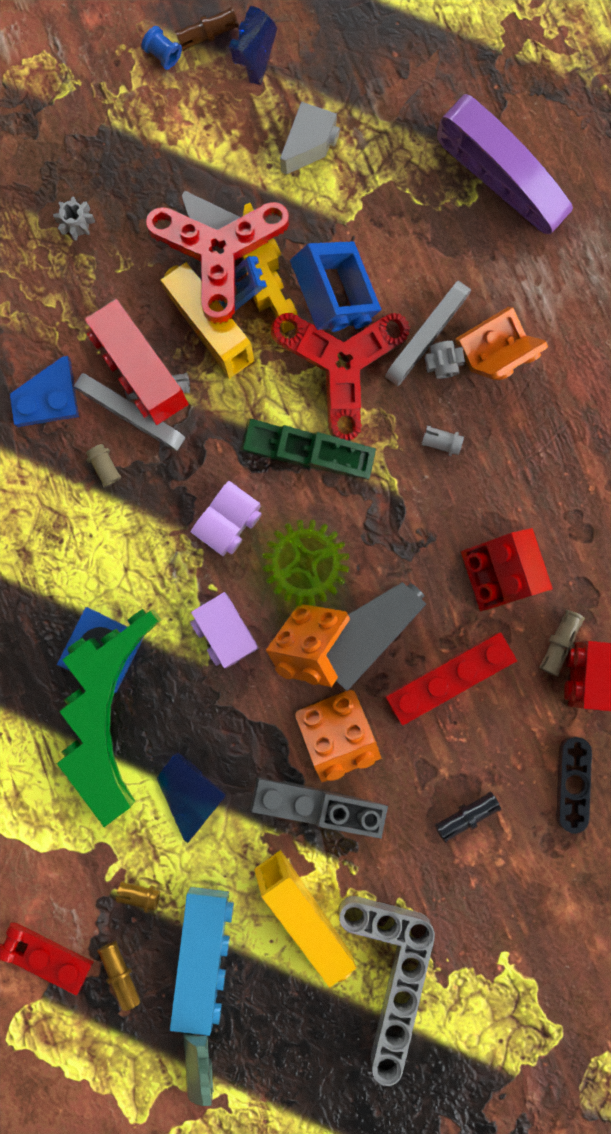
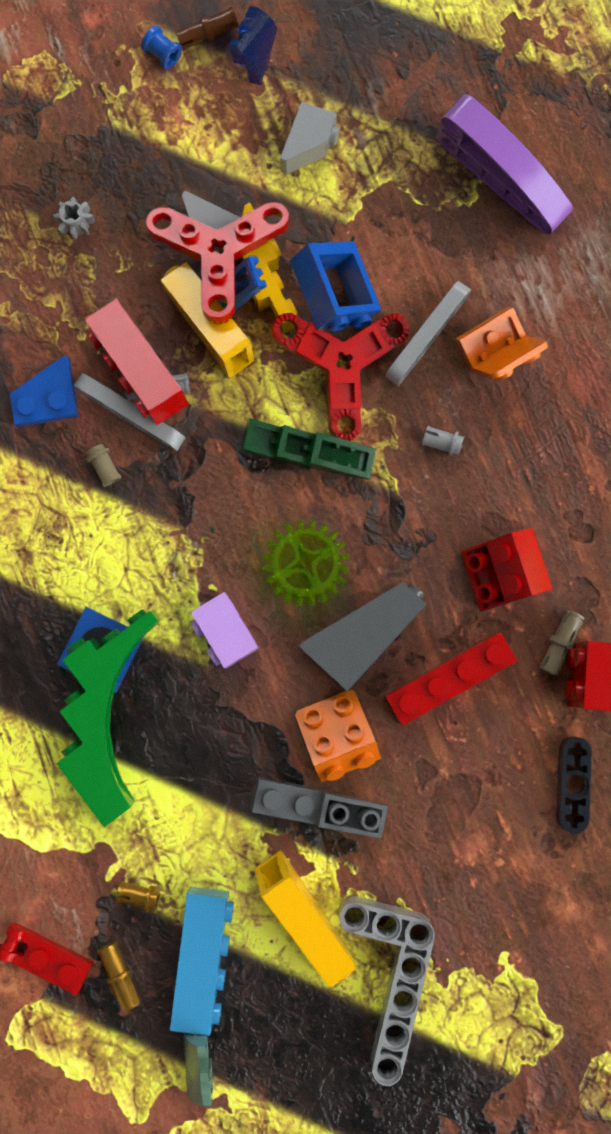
(188, 795): clear blue slope -> none
(227, 519): lavender brick -> none
(304, 642): orange bracket -> none
(444, 359): light grey gear -> none
(467, 817): black pin -> none

